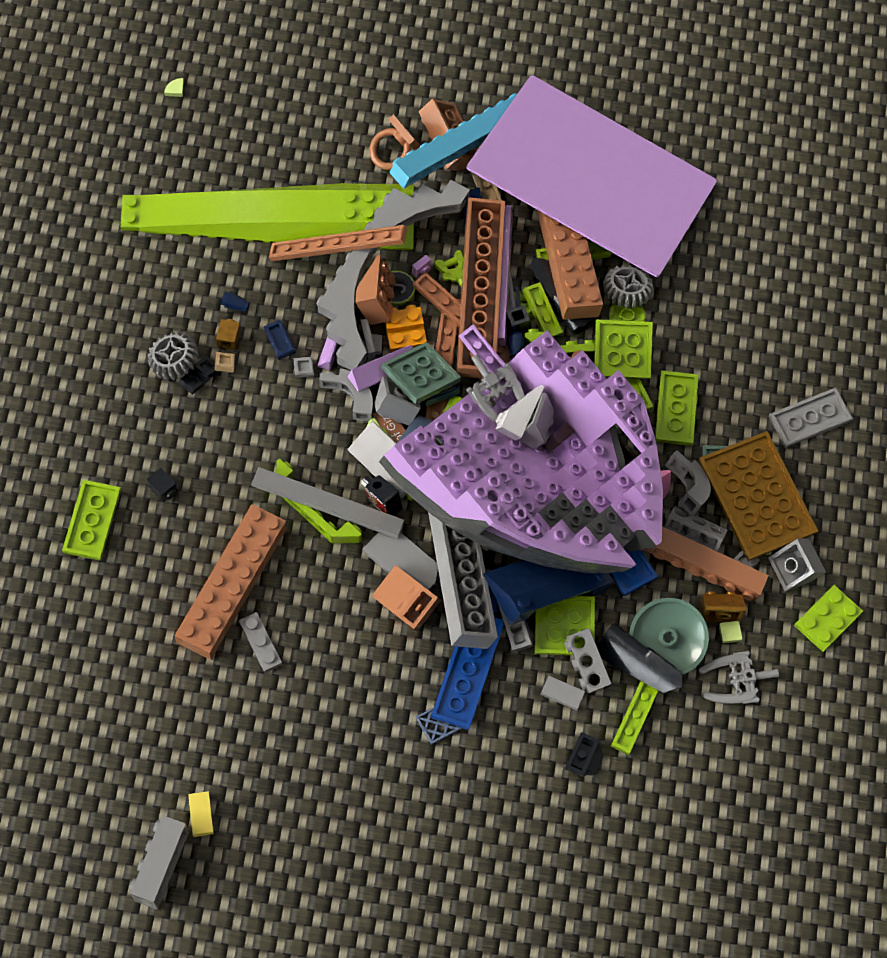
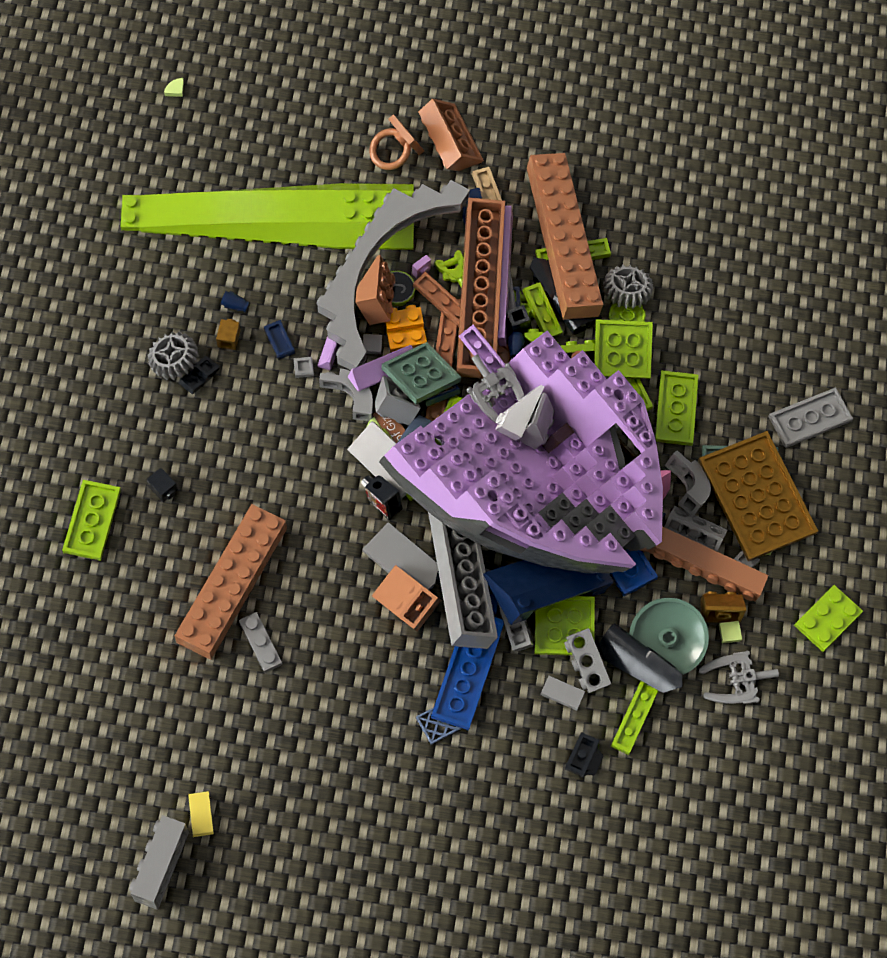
(224, 362): tan tile -> none
(327, 502): light grey tile -> none
(338, 243): nougat tile -> none
(346, 534): lime slope -> none
(367, 338): light grey tile -> none
(448, 146): medium azure brick -> none
(592, 175): lavender baseplate -> none
(796, 564): light grey slope -> none

